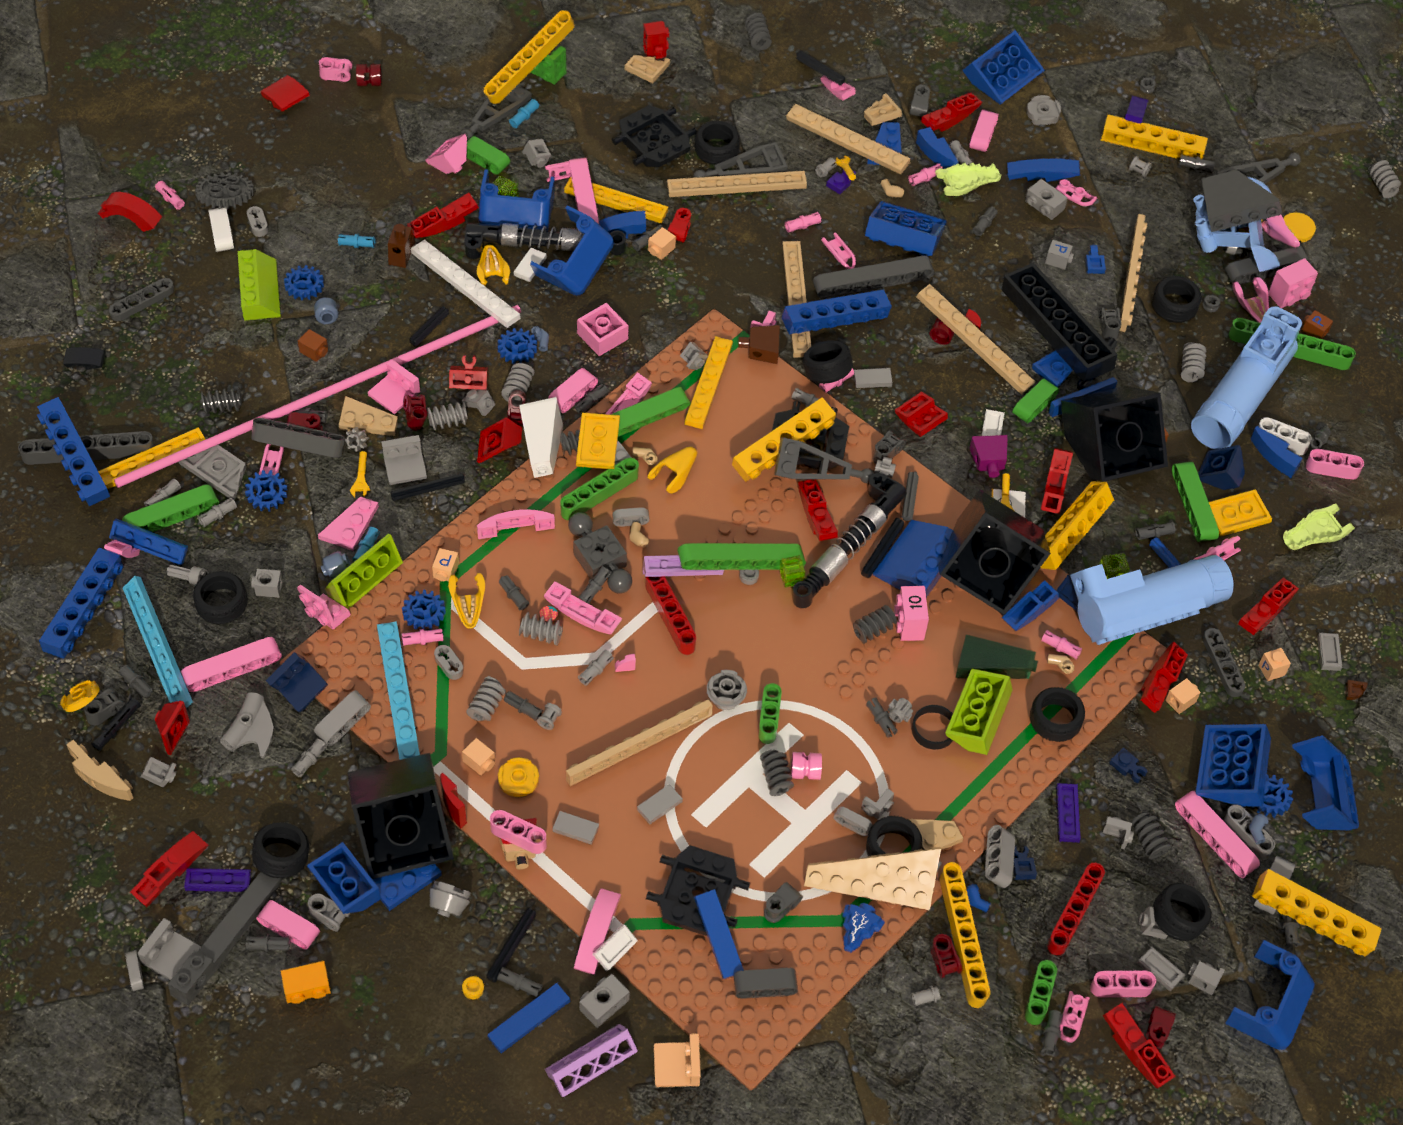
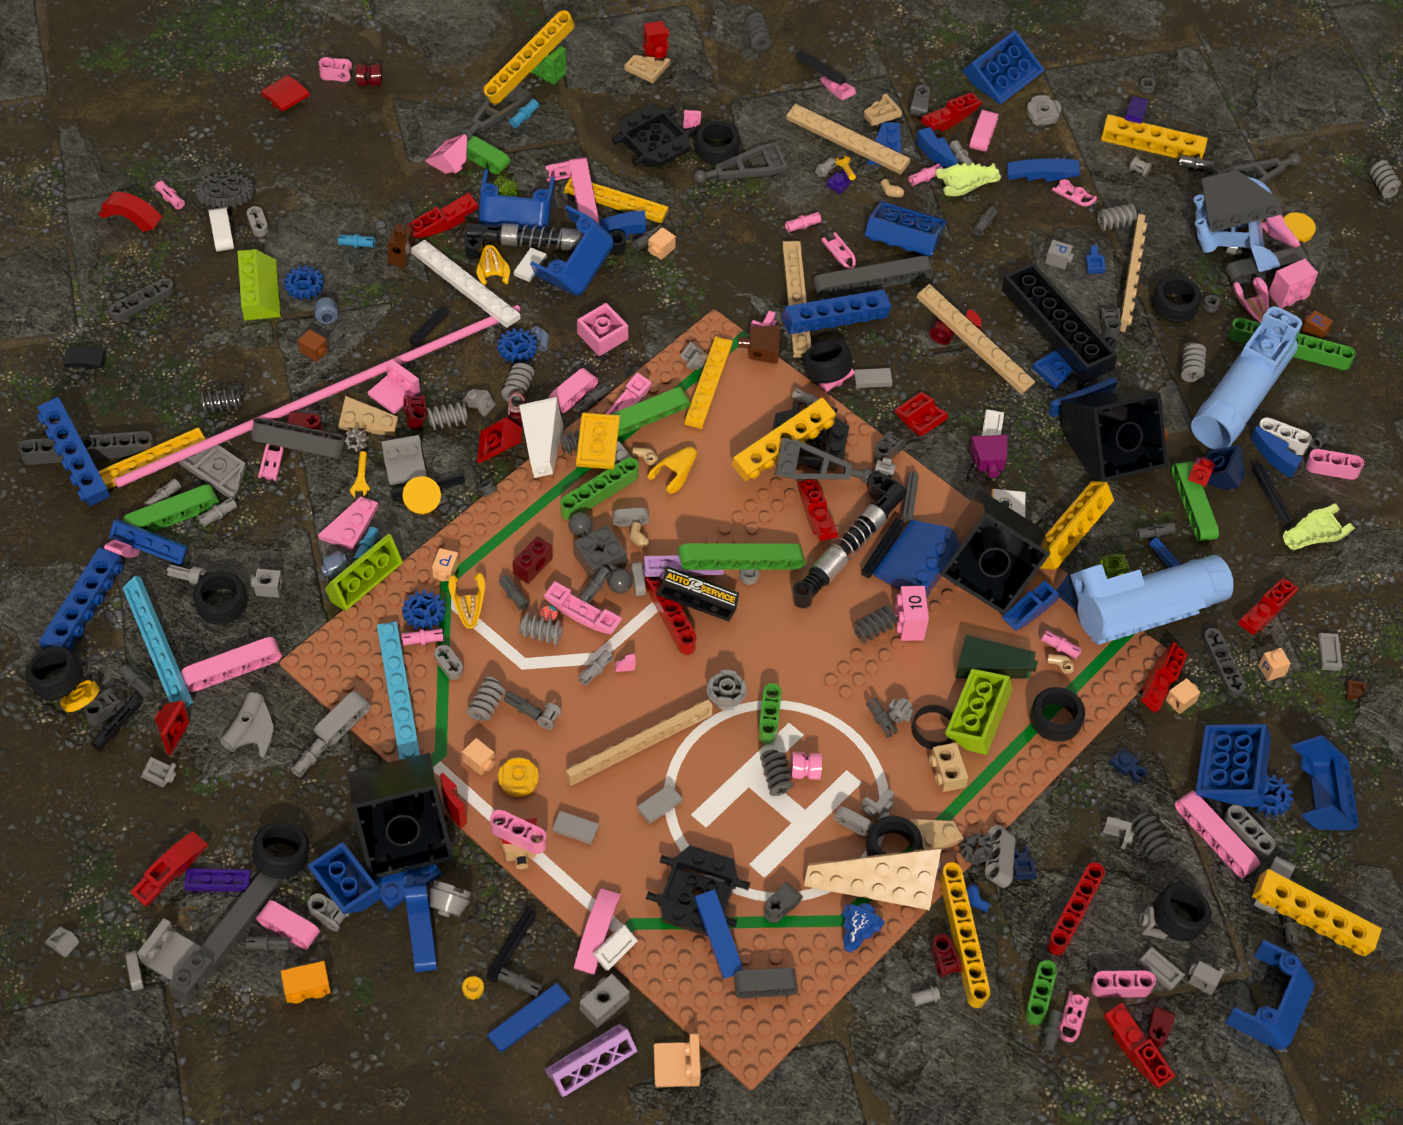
(47, 661): none -> black tyre
(62, 941): none -> light grey slope
(102, 776): tan slope -> none
(266, 482): blue gear -> none
(297, 681): dark blue bracket -> none
(323, 608): bright pink bracket -> none
(420, 927): none -> blue beam
(421, 495): none -> yellow tile
(468, 376): red brick -> none
(487, 487): none -> dark grey bush
(513, 519): bright pink slope -> none
(532, 560): none -> dark red brick
(537, 152): light grey brick -> none
(638, 579): none -> light grey beam
(680, 224): red piece -> none
(692, 119): none -> bright pink bracket
(697, 593): none -> black brick
(736, 183): tan plate -> none
(791, 570): clear neon green brick -> none
(953, 766): none -> tan brick
(981, 854): none -> dark grey gear
(1005, 490): yellow piece -> none
(1035, 400): bright green beam -> none
(1046, 199): light grey brick -> none
(1056, 480): red arch -> none
(1068, 812): dark purple tile -> none
(1117, 216): none -> light grey piece
(1201, 471): none -> red bracket
(1226, 546): bright pink piece -> none
(1239, 512): yellow tile -> none
(1256, 826): sand blue arm -> none
(1272, 494): none -> black axle

